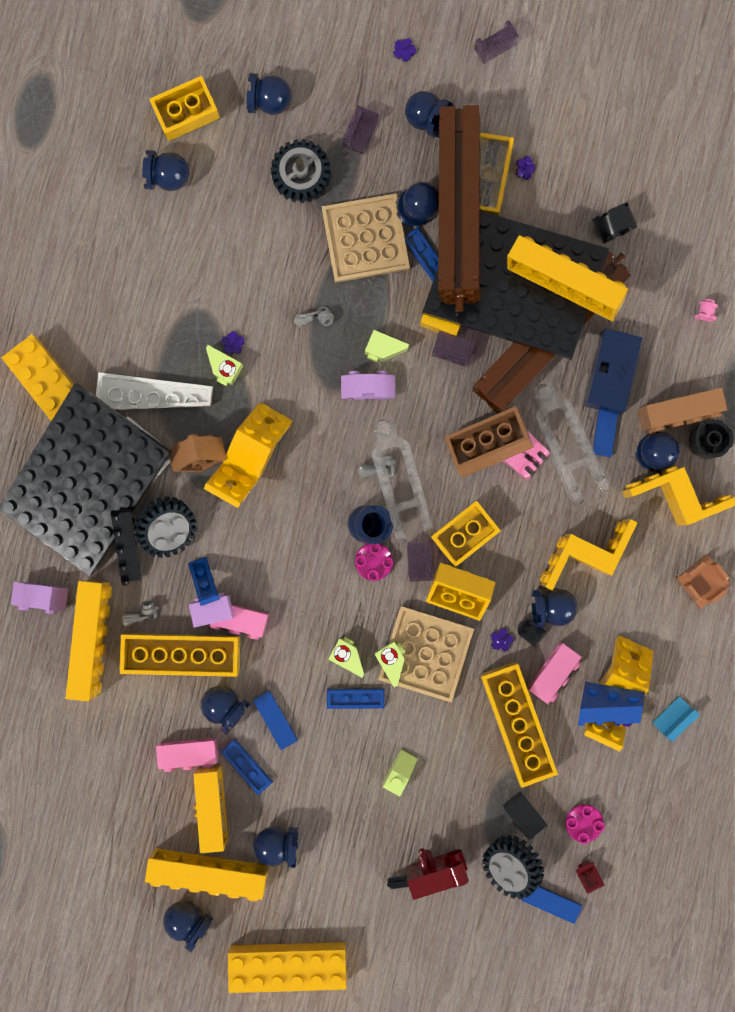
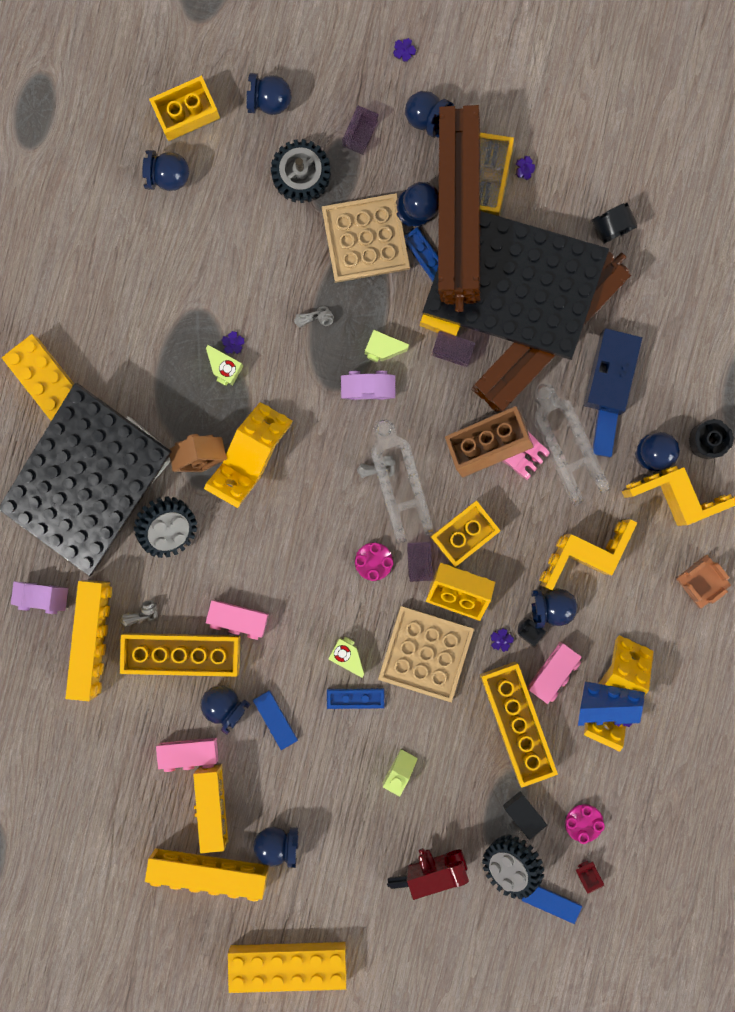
(125, 545): black hinge -> none
(143, 393): white wing -> none
(184, 923): dark blue tile -> none
(203, 581): blue tile -> none
(212, 612): lavender brick -> none
(246, 766): blue tile -> none
(370, 524): dark blue tile -> none
(391, 660): yellowish green slope -> none
(496, 43): clear purple panel -> none
(566, 277): yellow brick -> none
(675, 719): dark azure panel -> none
(683, 409): medium nougat brick -> none
(707, 310): bright pink brick -> none

